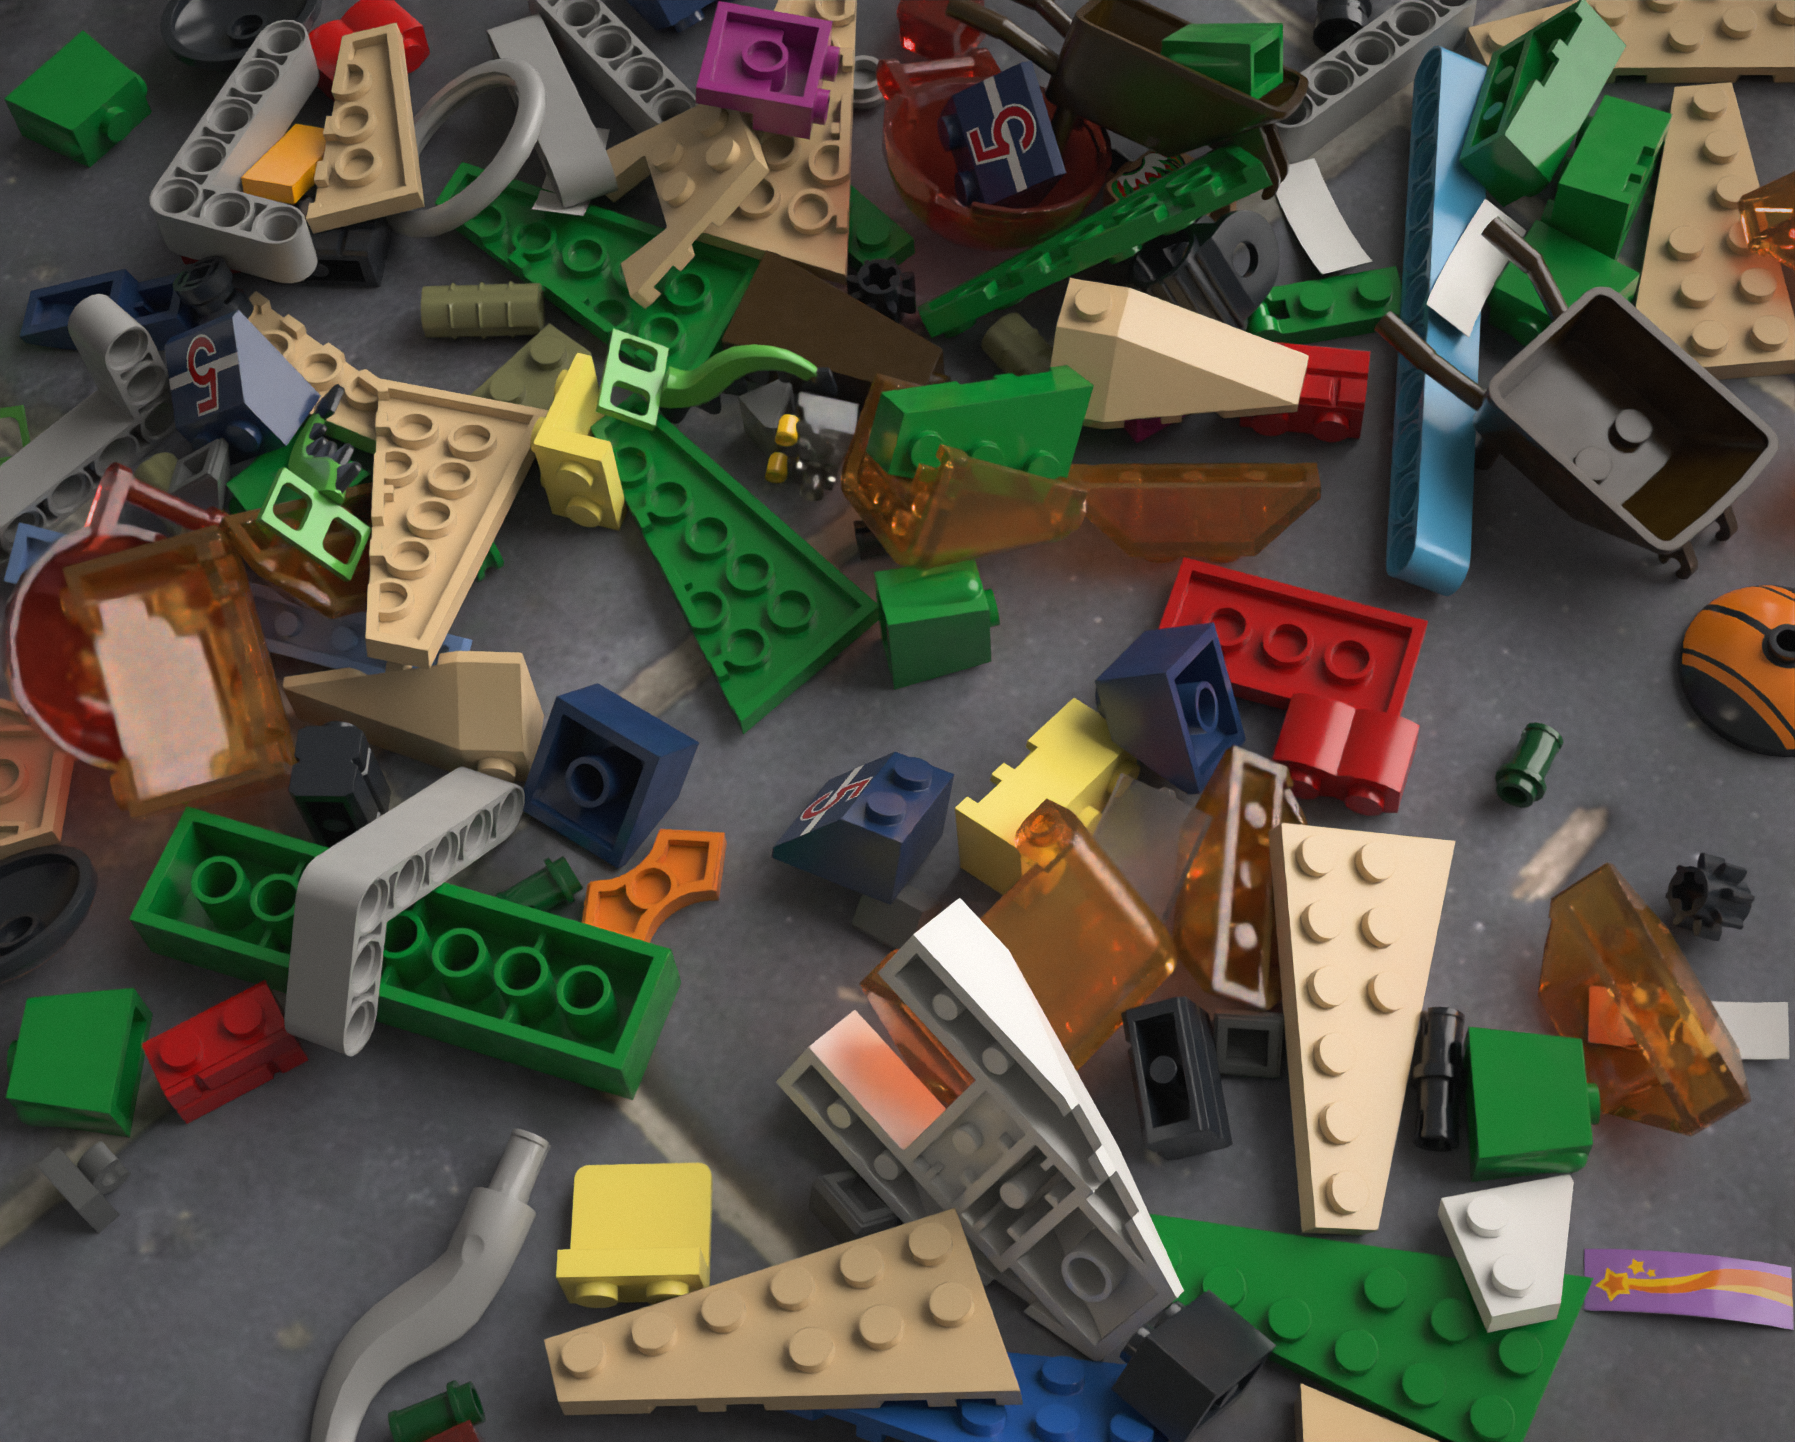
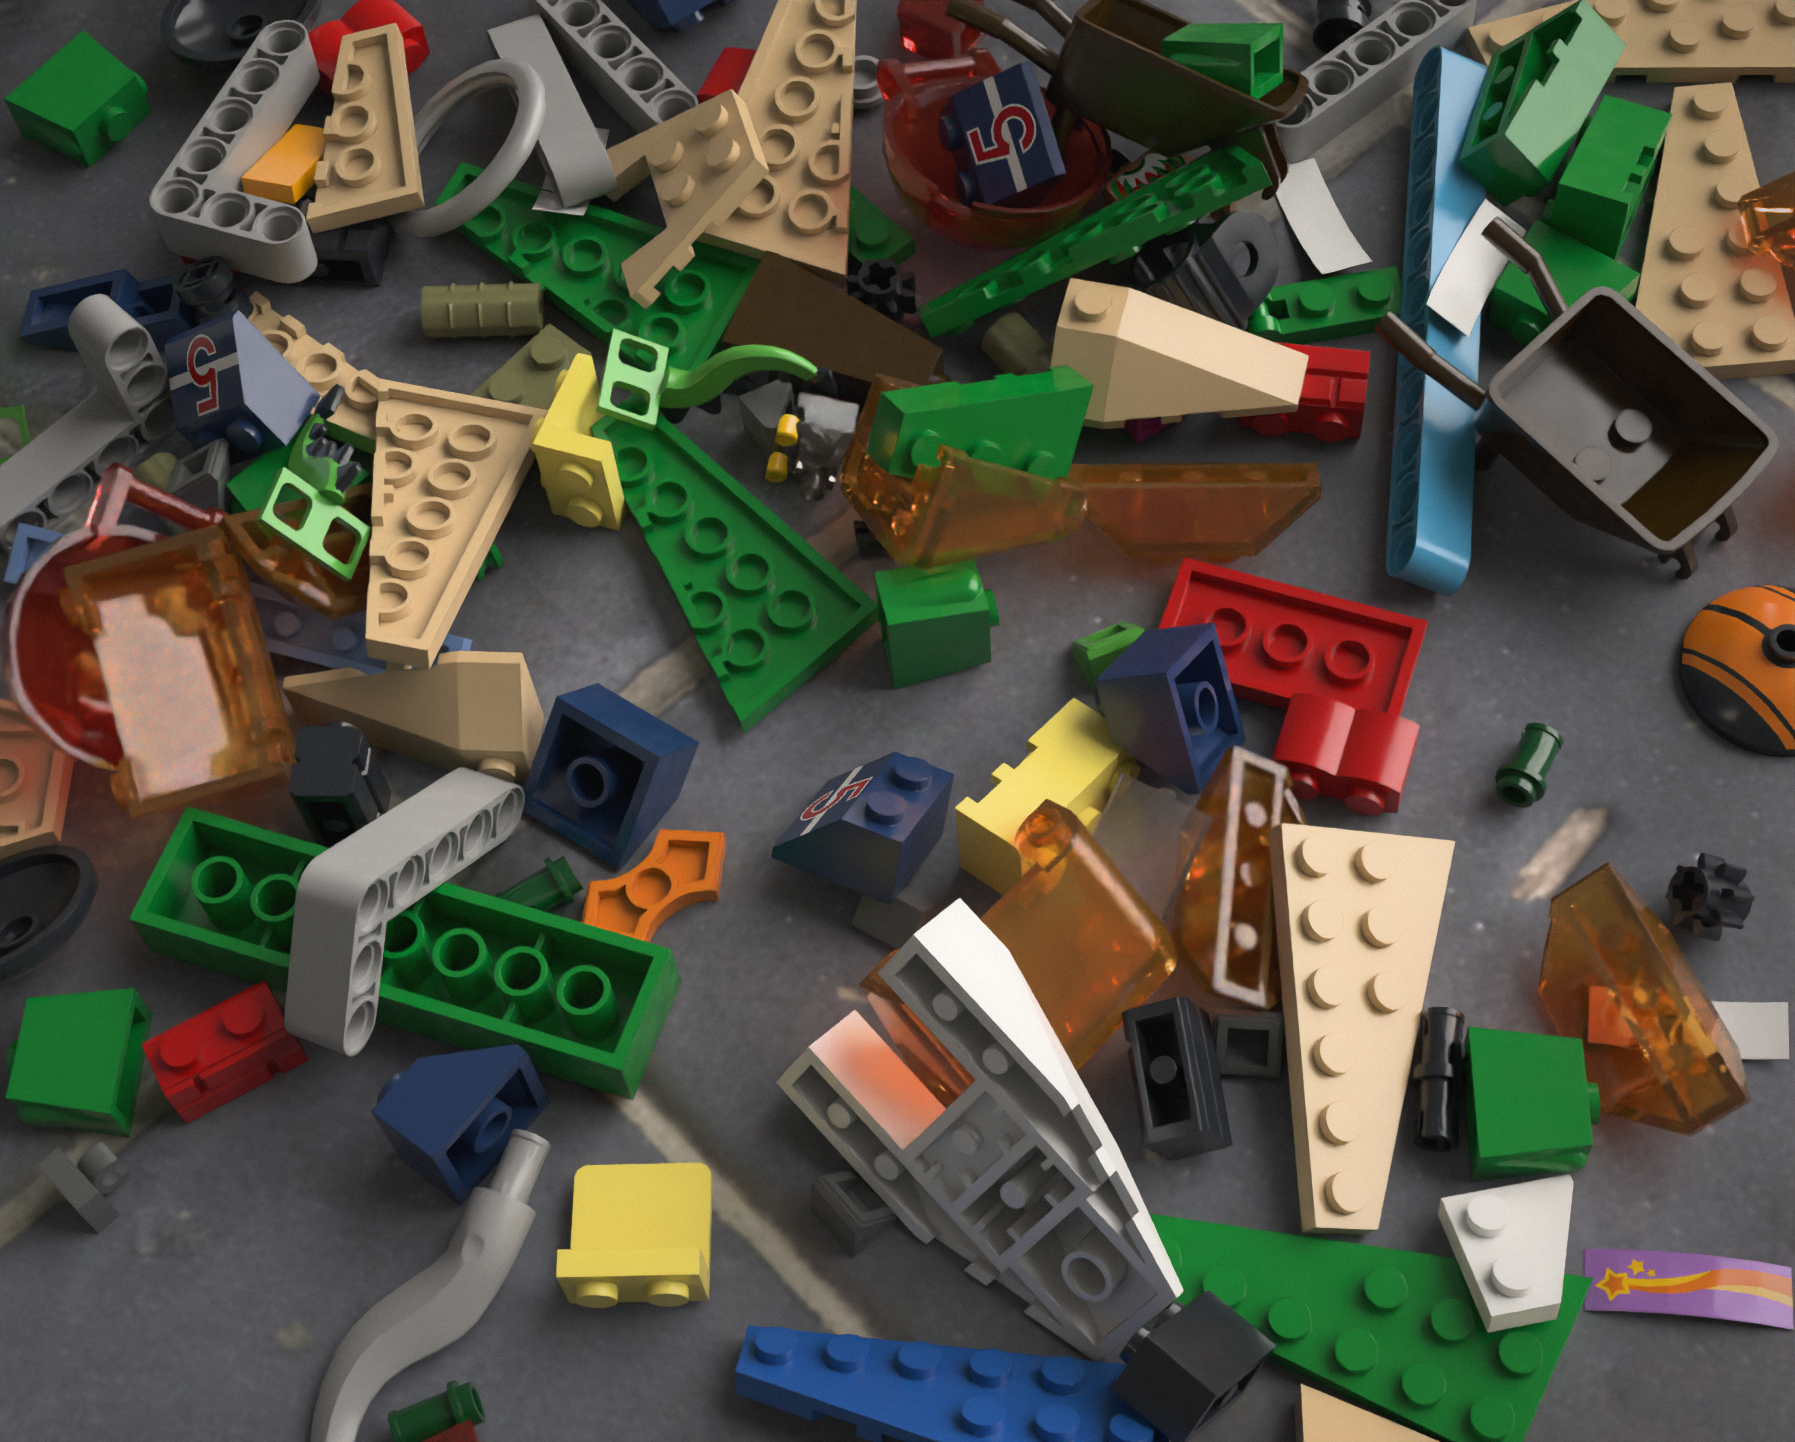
(458, 1112): none -> dark blue slope
(769, 68): magenta plate -> none
(822, 1331): tan wing -> none
(1100, 649): none -> bright green slope

